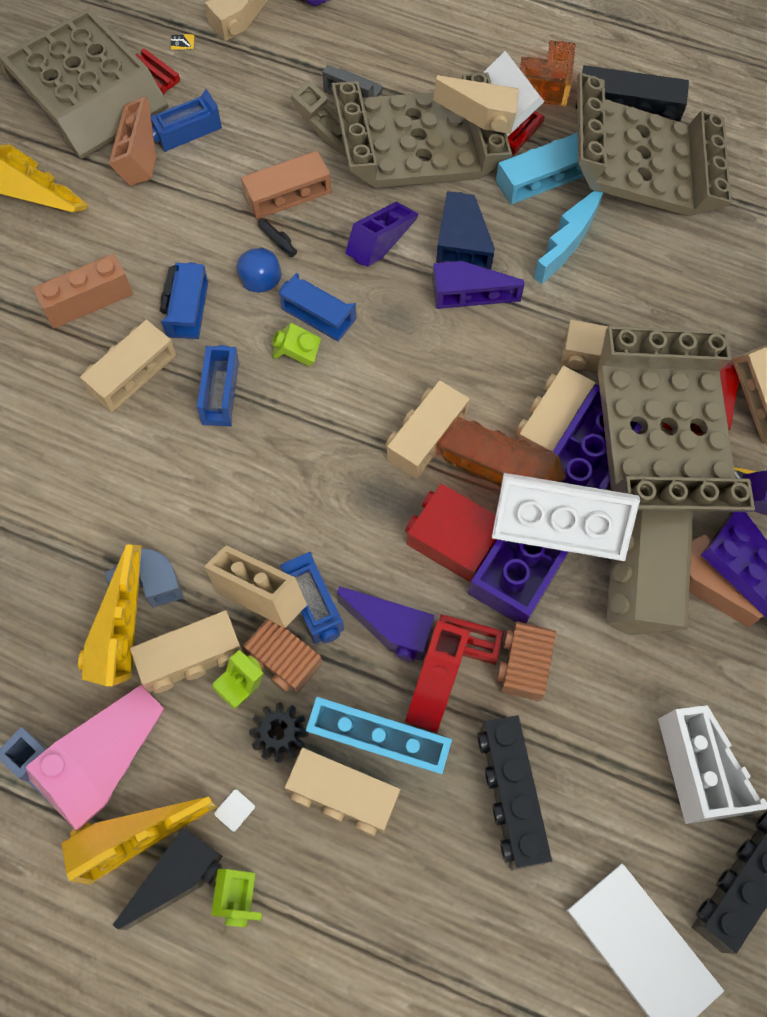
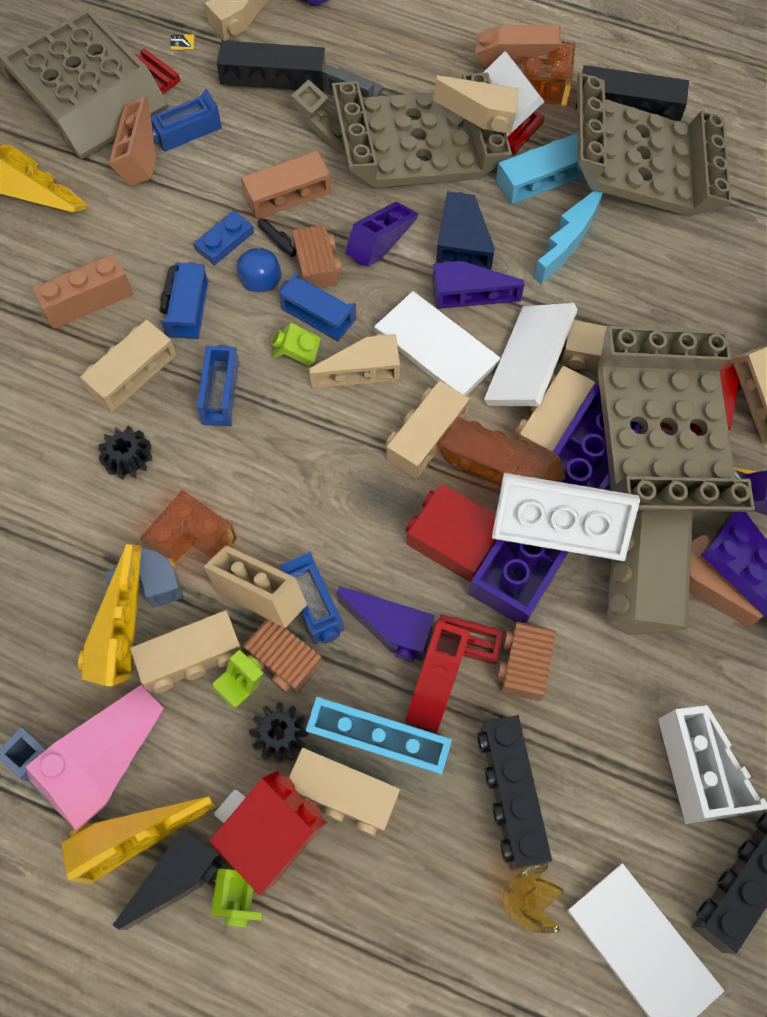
(113, 451): none -> black gear
(187, 524): none -> clear orange brick
(223, 237): none -> blue plate
(268, 831): none -> red brick
(270, 65): none -> black brick
(316, 256): none -> nougat brick
(364, 362): none -> tan slope
(438, 344): none -> white tile
(517, 42): none -> nougat slope
(528, 897): none -> clear yellow piece
(531, 355): none -> white tile

